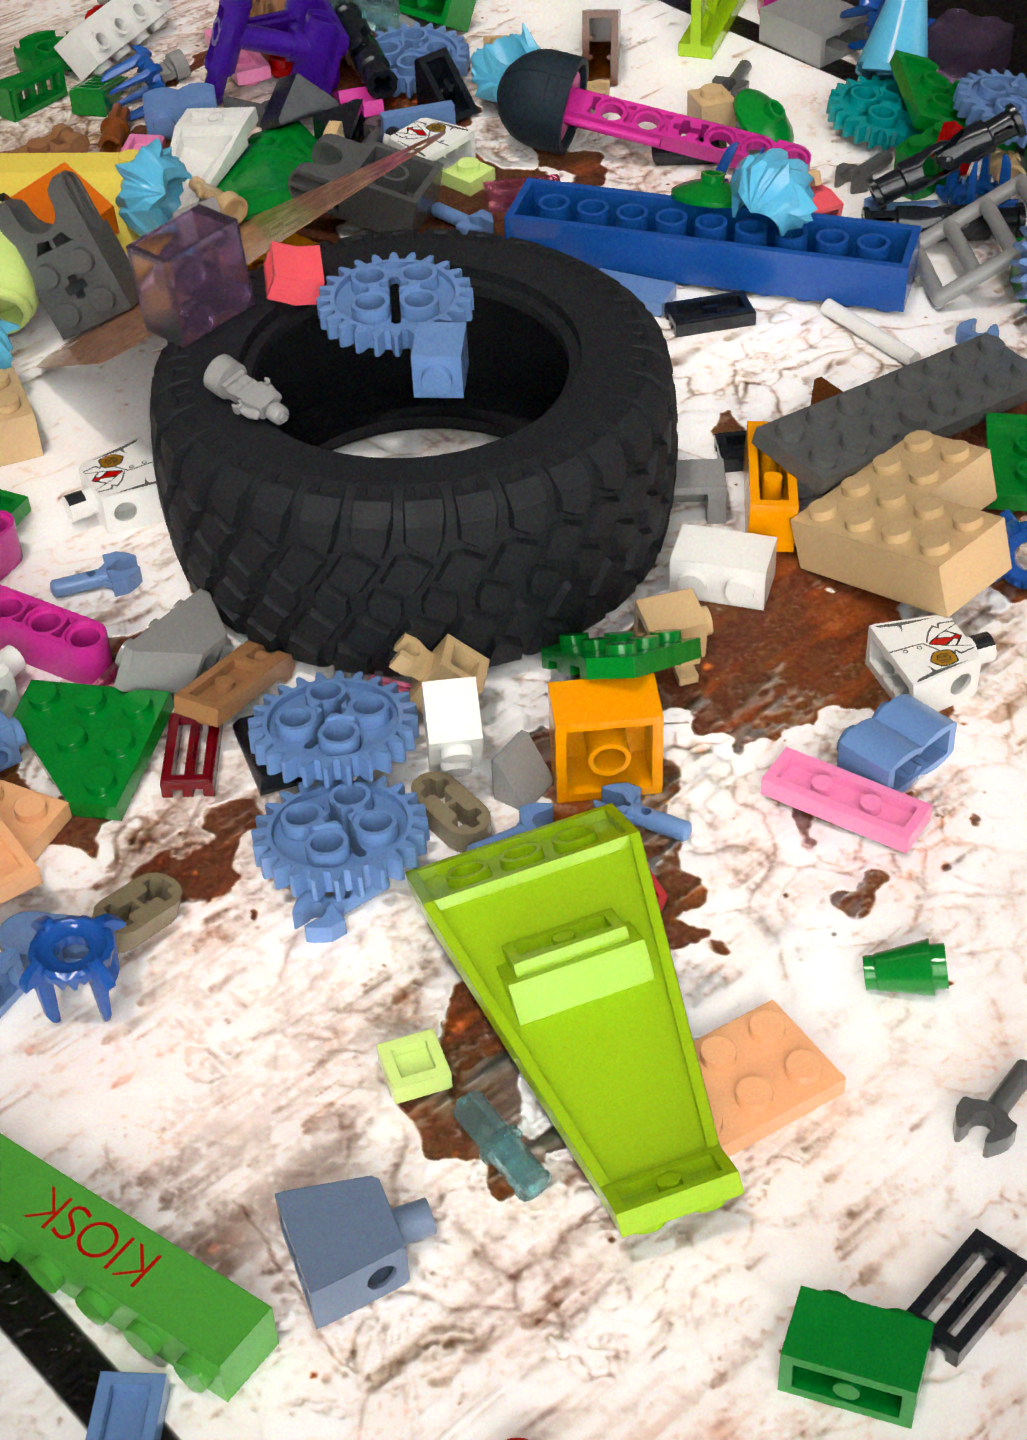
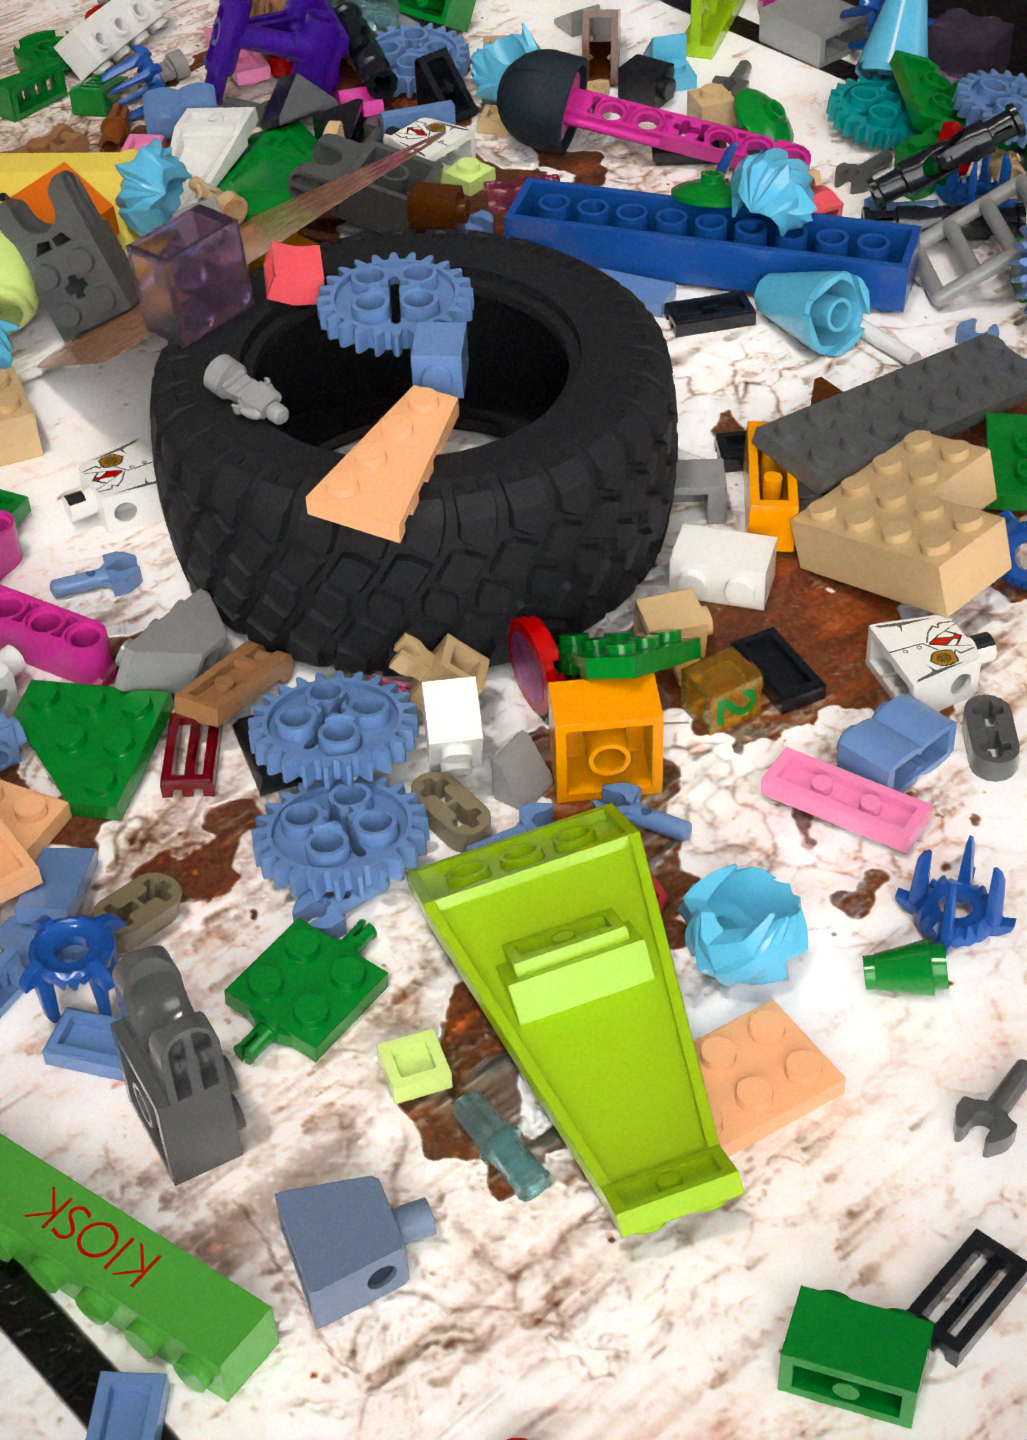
(65, 880): none -> medium blue tile
(84, 1044): none -> medium blue tile
(174, 1067): none -> dark grey brick
(305, 990): none -> green plate
(385, 470): none -> light nougat wing
(437, 207): none -> reddish brown brick
(490, 122): none -> tan tile
(532, 660): none -> red tile
(572, 21): none -> light grey slope
(646, 81): none -> black brick
(673, 50): none -> medium azure slope
(721, 691): none -> clear yellow brick
(743, 925): none -> medium azure hair
(786, 676): none -> black tile
(816, 307): none -> medium azure cone
(986, 908): none -> blue piece
(1000, 736): none -> dark grey beam

